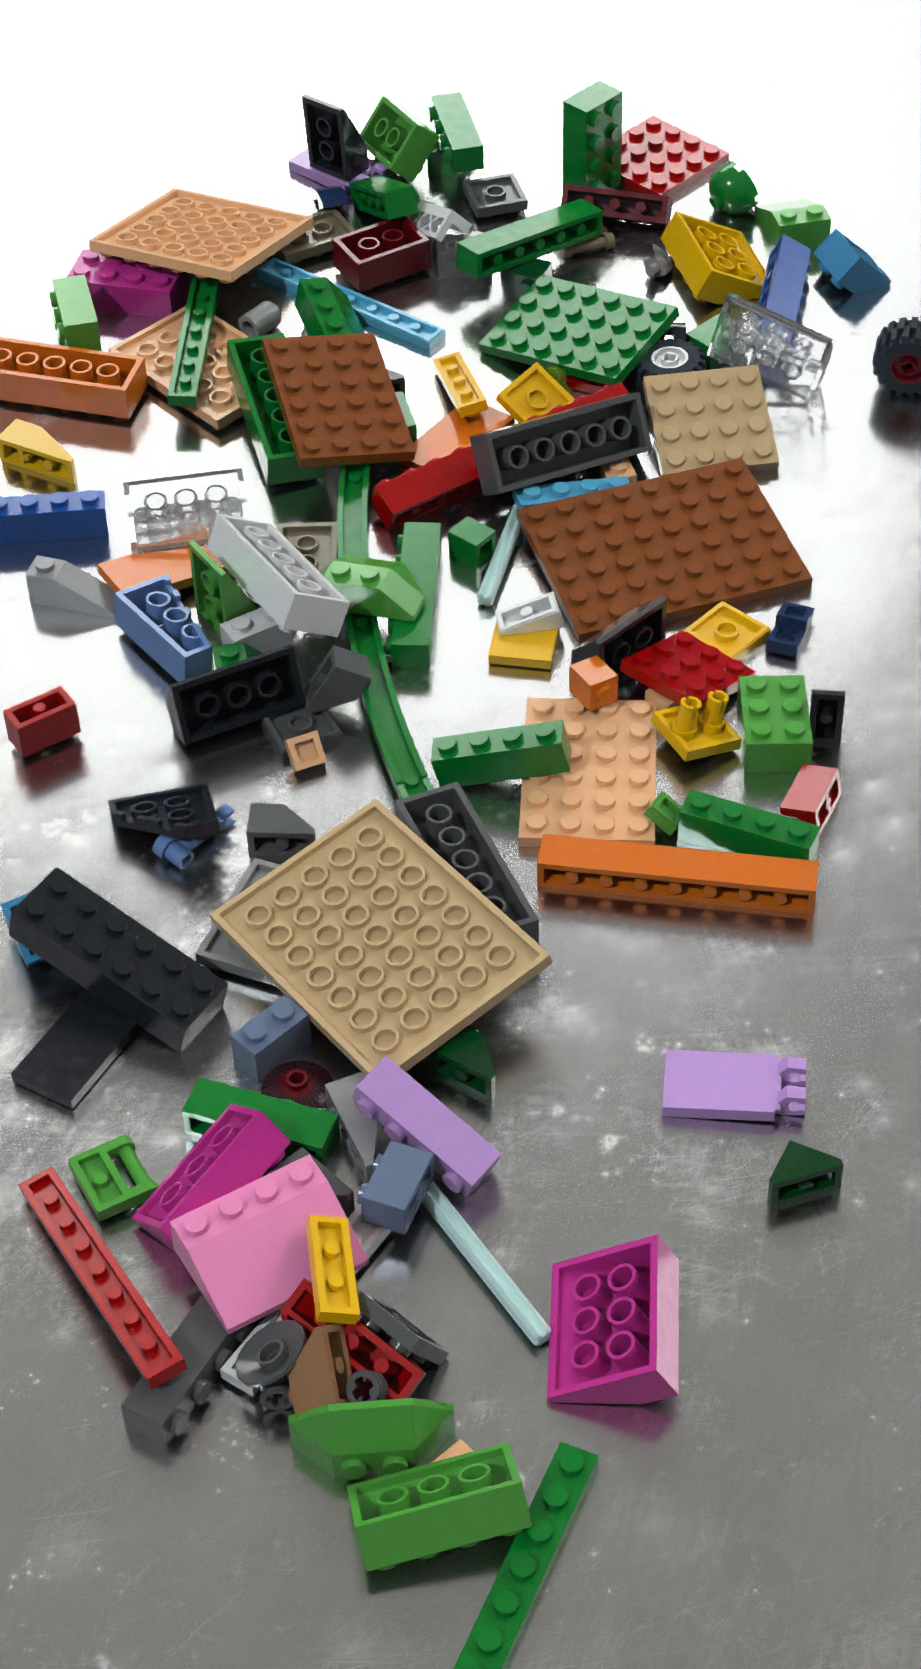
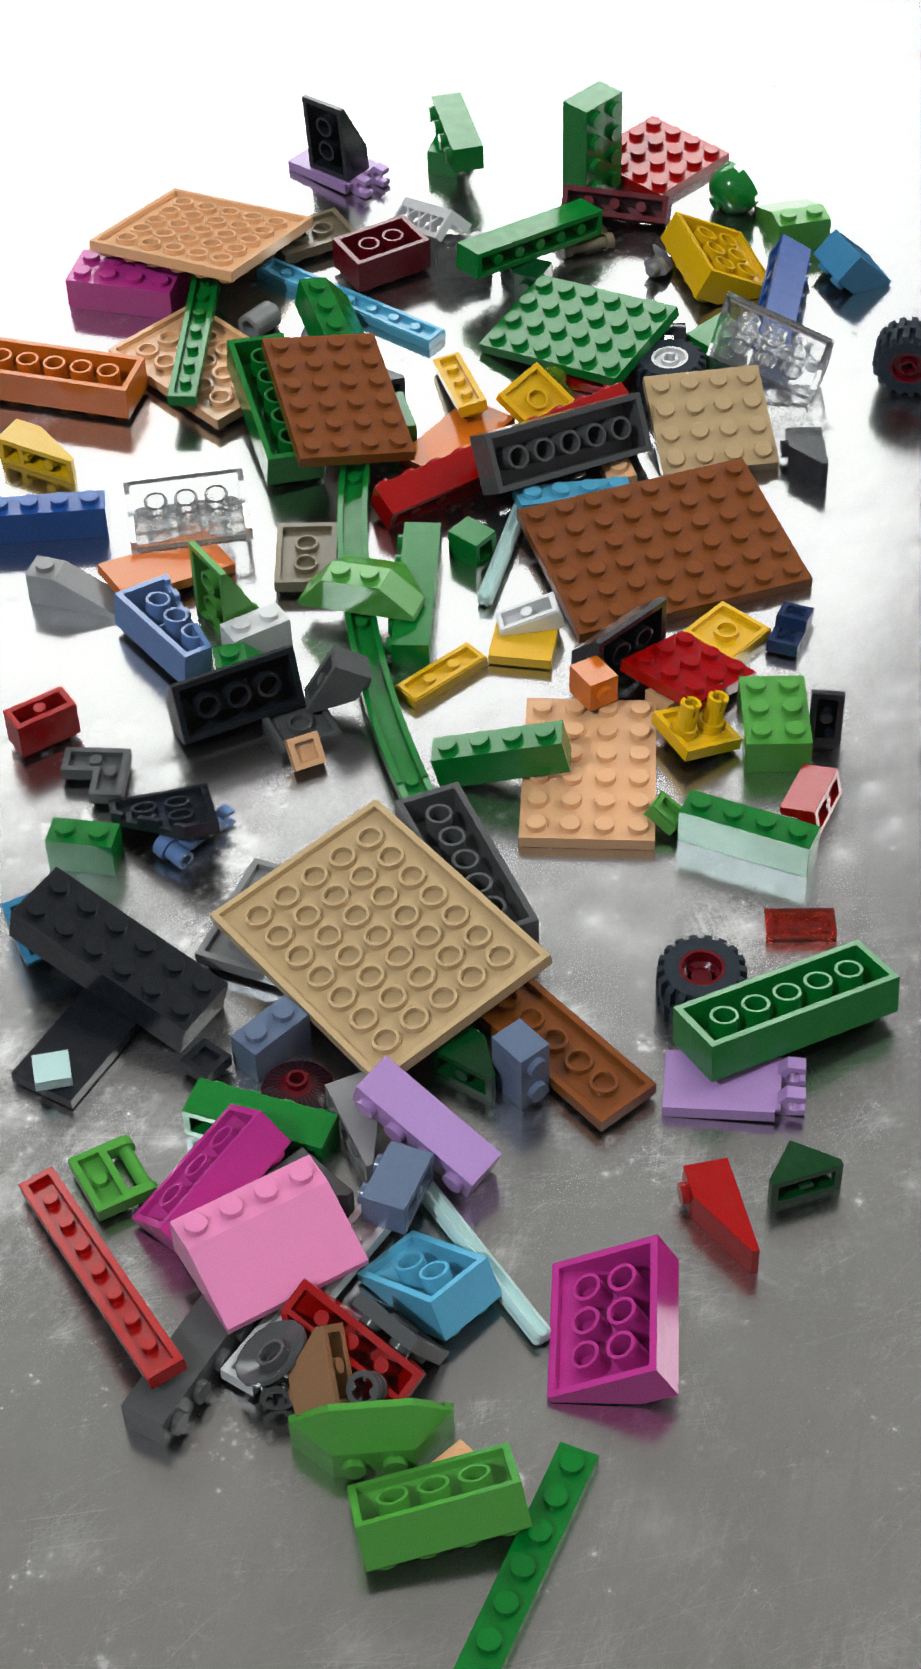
(52, 1070): none -> light aqua tile
(74, 313): brick -> none
(84, 846): none -> green brick
(103, 766): none -> dark grey plate
(205, 1061): none -> black plate
(277, 576): white brick -> none
(277, 831): dark grey slope -> none
(330, 197): dark blue slope -> none
(332, 1270): yellow plate -> none
(384, 197): green brick -> none
(399, 138): bright green brick -> none
(432, 1283): none -> medium azure slope
(441, 675): none -> yellow tile
(495, 195): dark grey plate -> none
(521, 1064): none -> sand blue brick
(582, 1063): none -> dark orange plate
(677, 874): orange brick -> none
(695, 970): none -> black wheel
(719, 1210): none -> red slope
(785, 1009): none -> green brick
(800, 925): none -> clear red tile
(806, 454): none -> black slope

